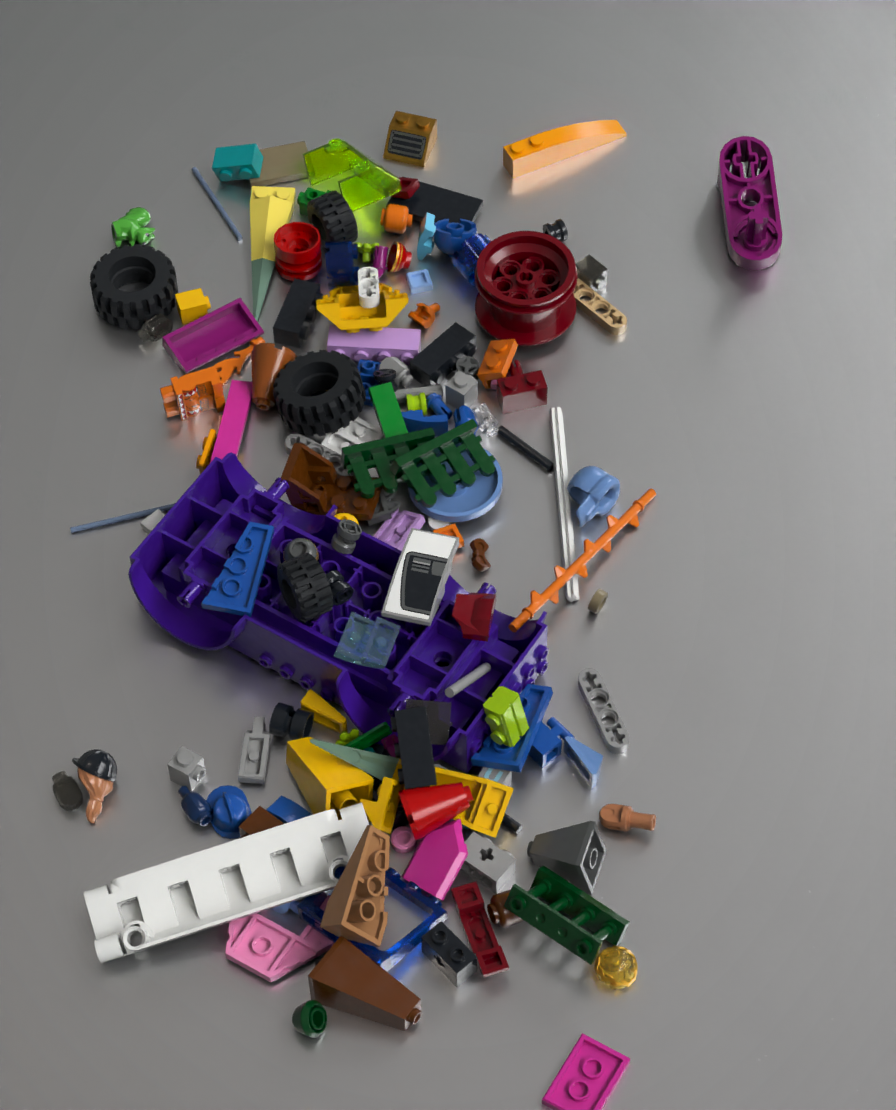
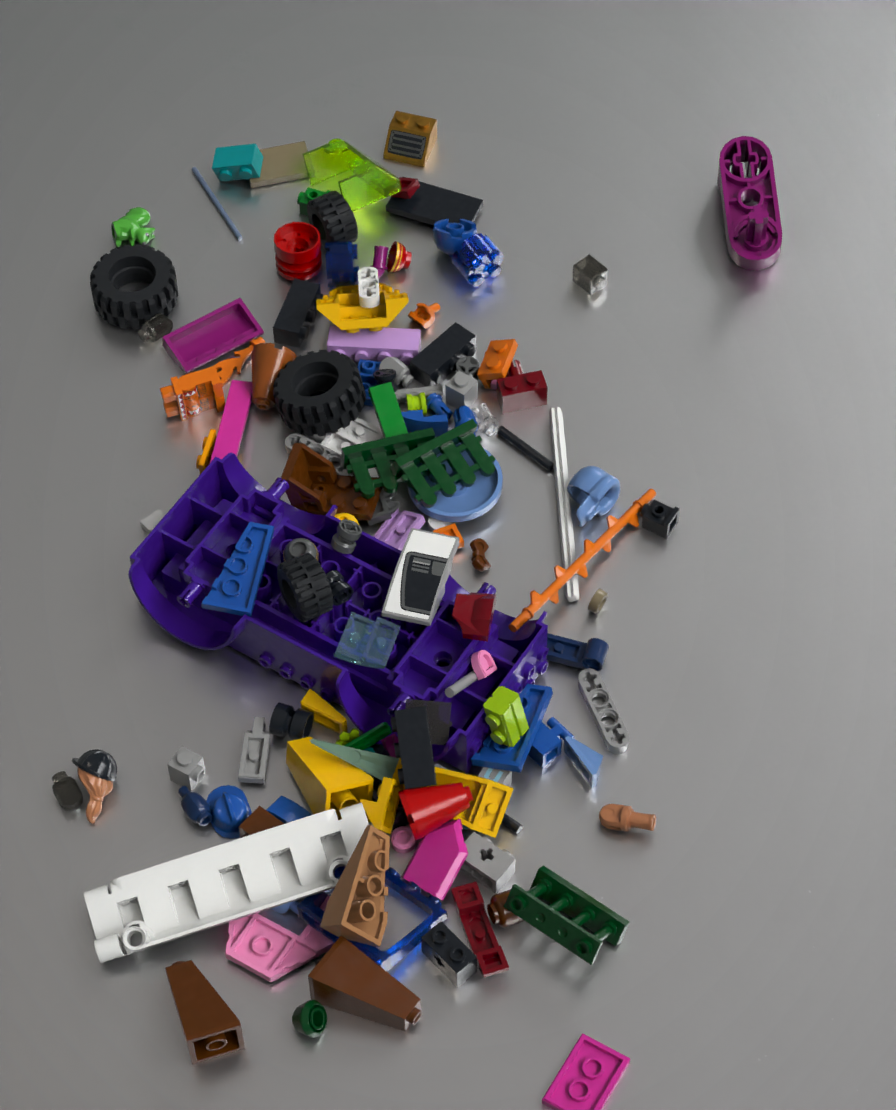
(119, 519): sand blue axle -> none
(192, 305): yellow brick -> none
(204, 1016): none -> reddish brown slope
(268, 211): light yellow plate -> none
(366, 251): lime plant -> none
(396, 218): orange head -> none
(419, 281): light blue tile -> none
(426, 233): medium azure slope -> none
(482, 664): none -> bright pink tile
(526, 287): dark red wheel -> none
(556, 230): black wheel -> none
(558, 145): light orange slope -> none
(571, 853): dark grey slope -> none
(577, 653): none -> dark blue plate
(599, 302): tan beam -> none
(616, 967): clear yellow hair -> none
(659, 518): none -> black brick

